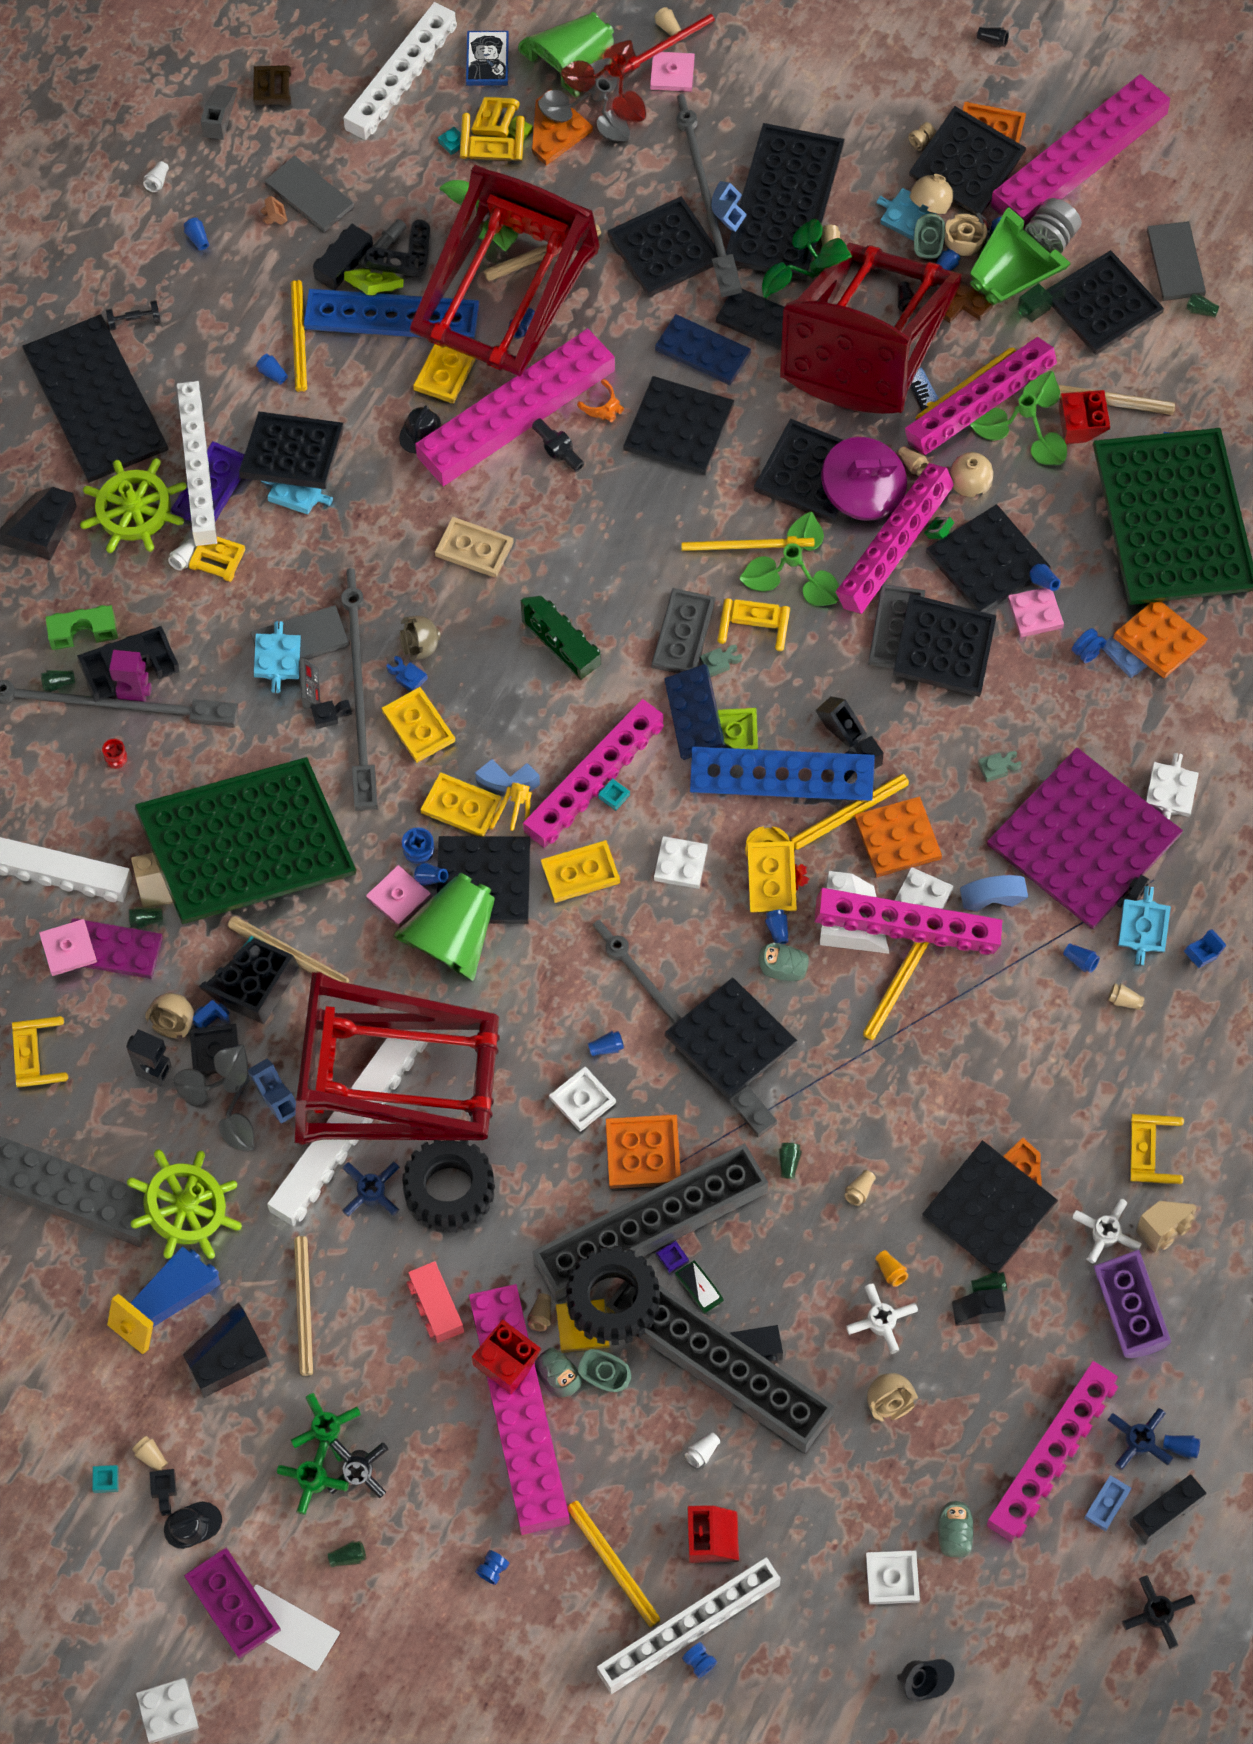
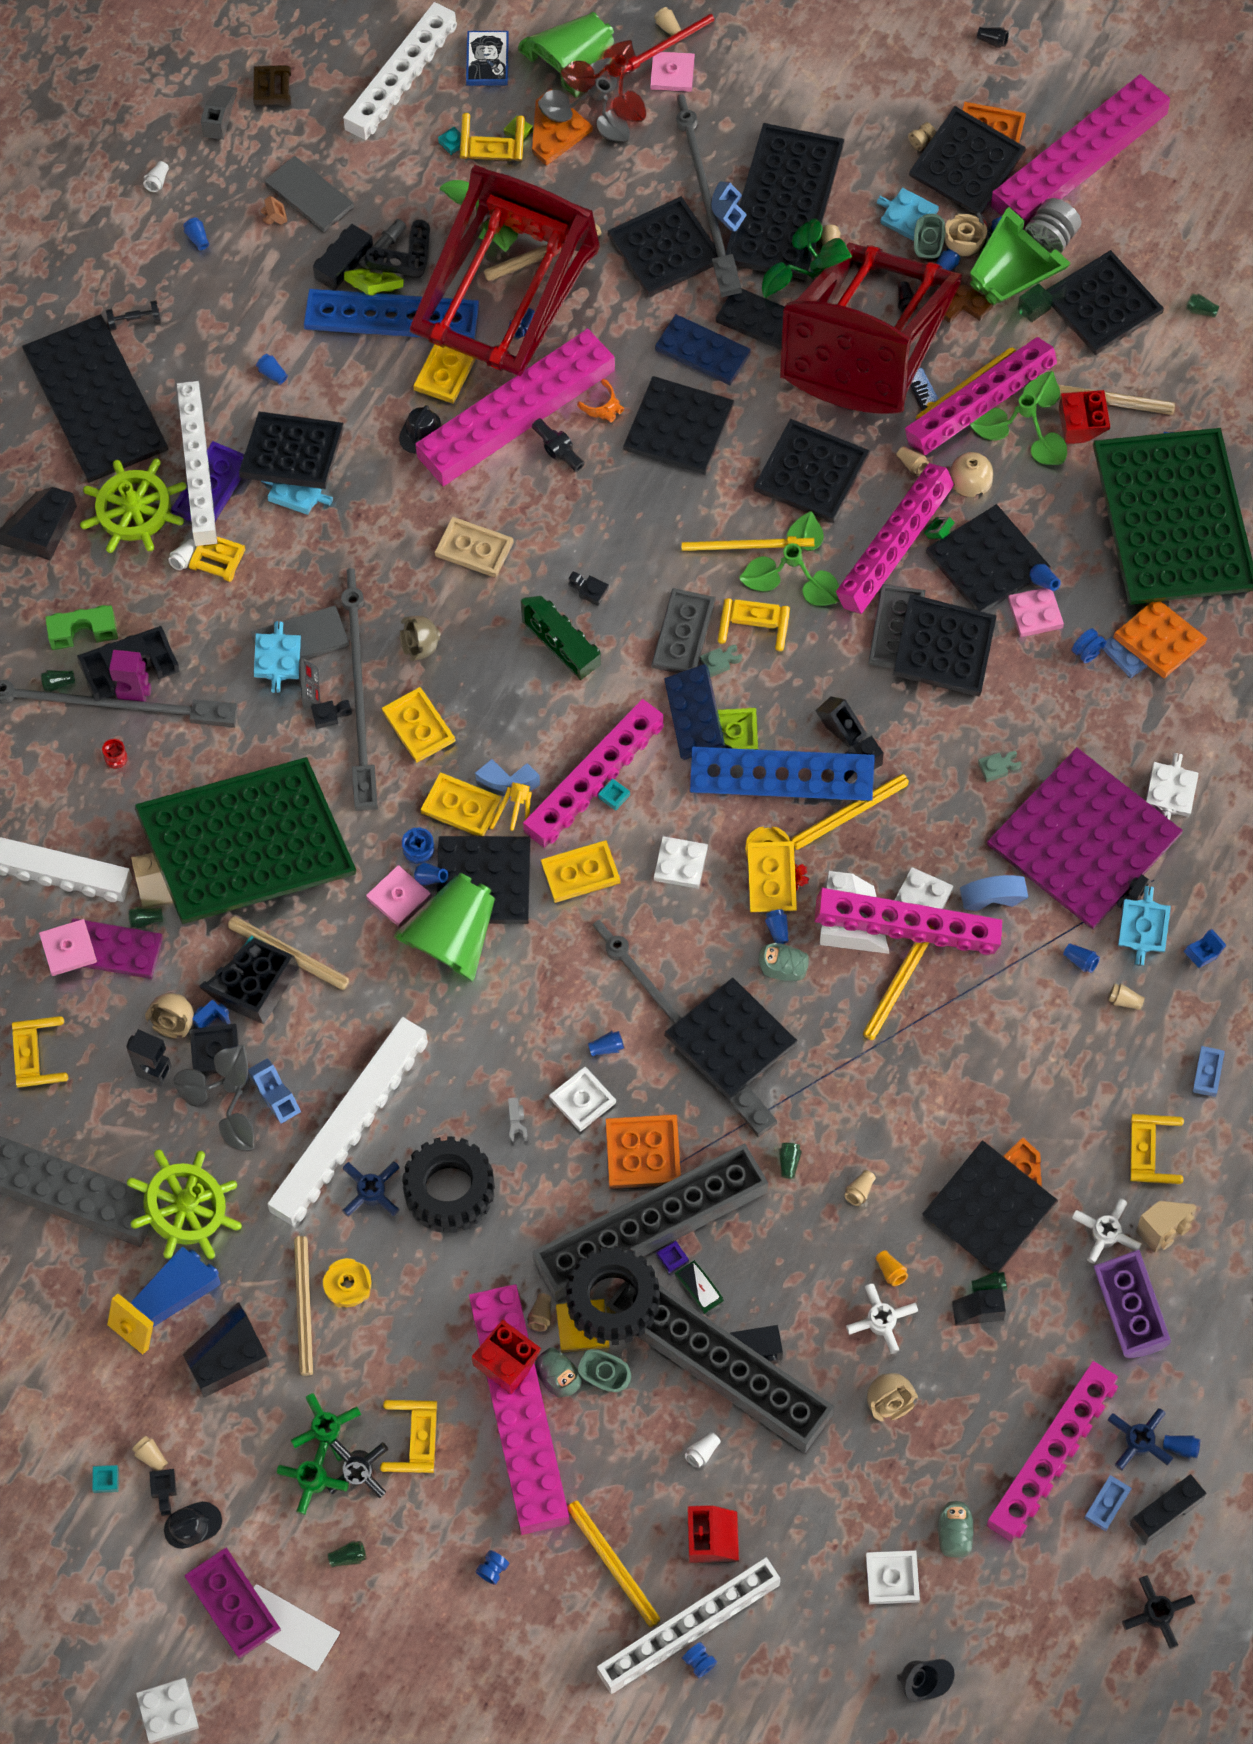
(298, 336): yellow axle -> none
(335, 1277): none -> yellow plate
(407, 676): blue plate -> none
(420, 1015): dark red piece -> none
(421, 1438): none -> yellow plate
(435, 1302): coral brick -> none
(489, 114): yellow plate -> none
(516, 1114): none -> light grey plate
(590, 589): none -> black plate
(864, 478): magenta bracket -> none
(898, 837): orange plate -> none
(932, 192): tan cylinder -> none
(1176, 260): dark grey tile -> none
(1208, 1071): none -> medium blue plate

